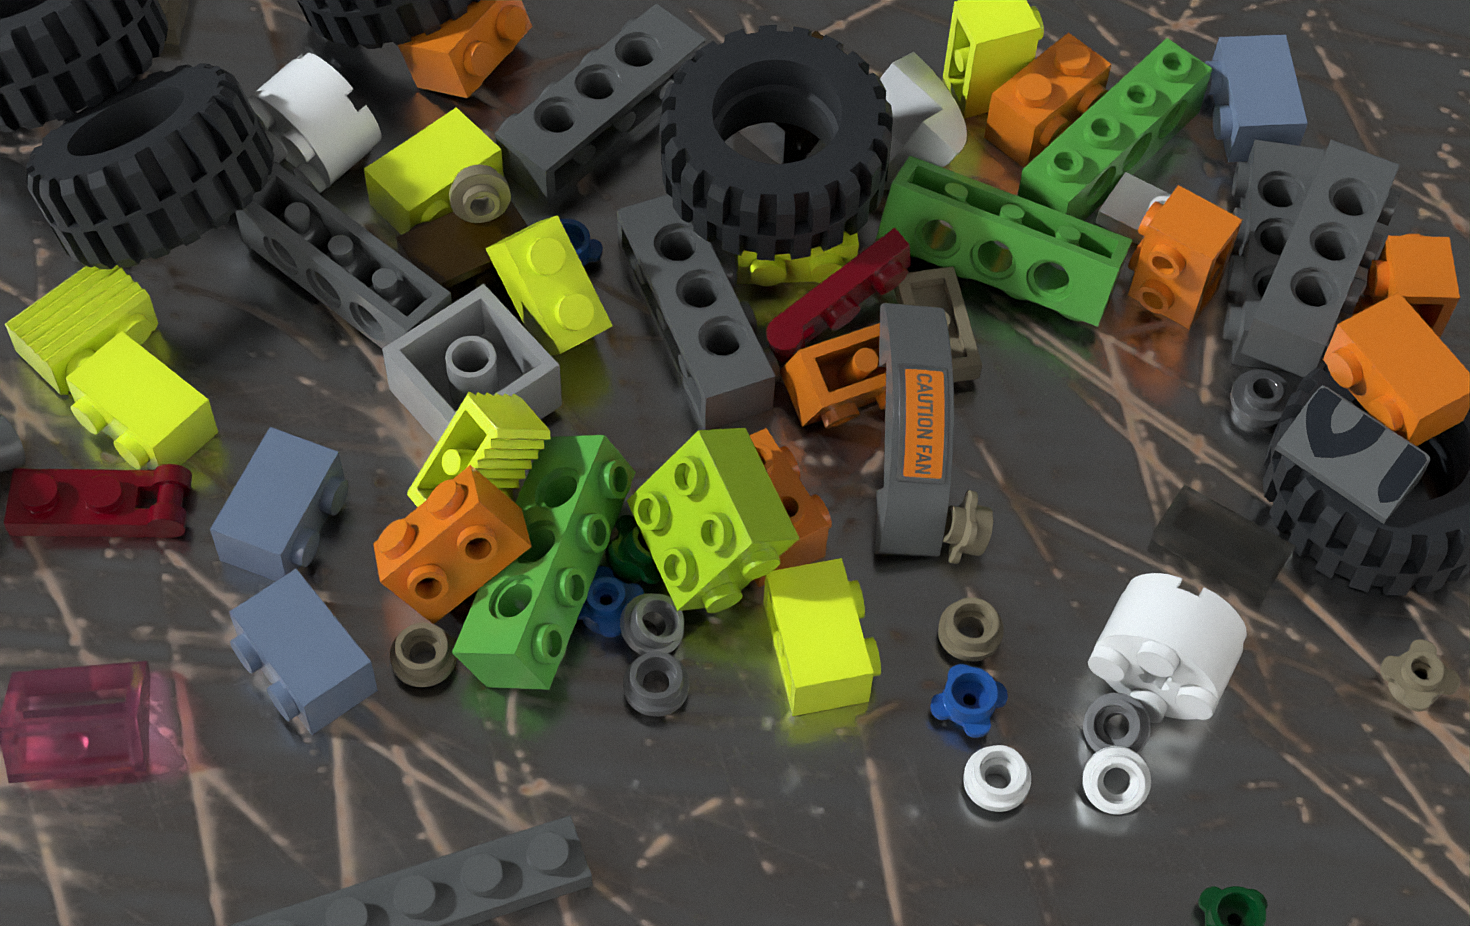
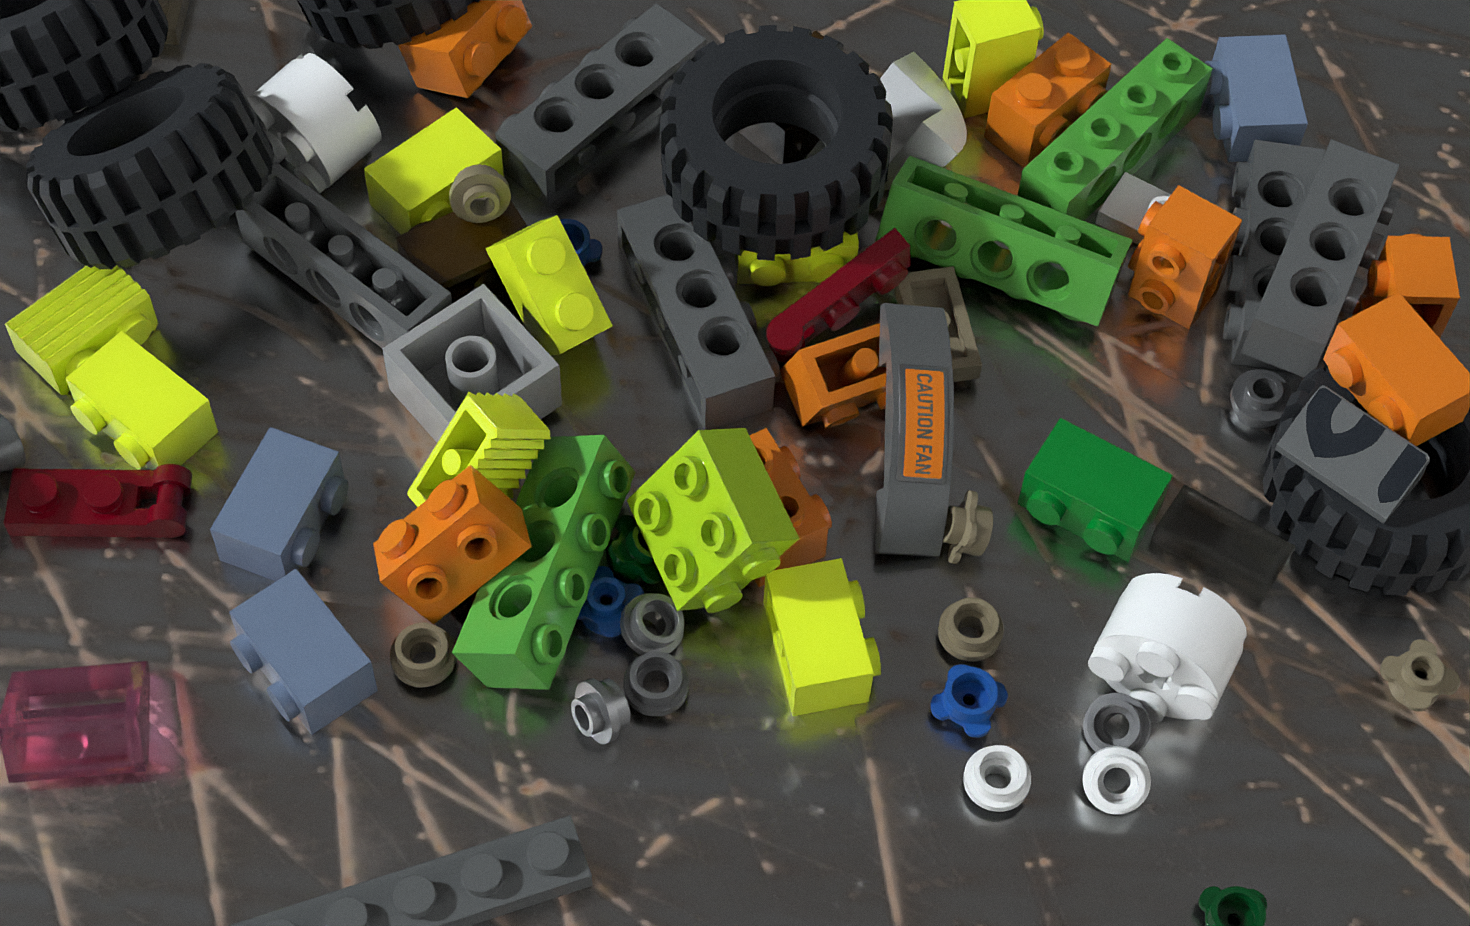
(600, 709): none -> flat silver plate
(1093, 490): none -> green brick

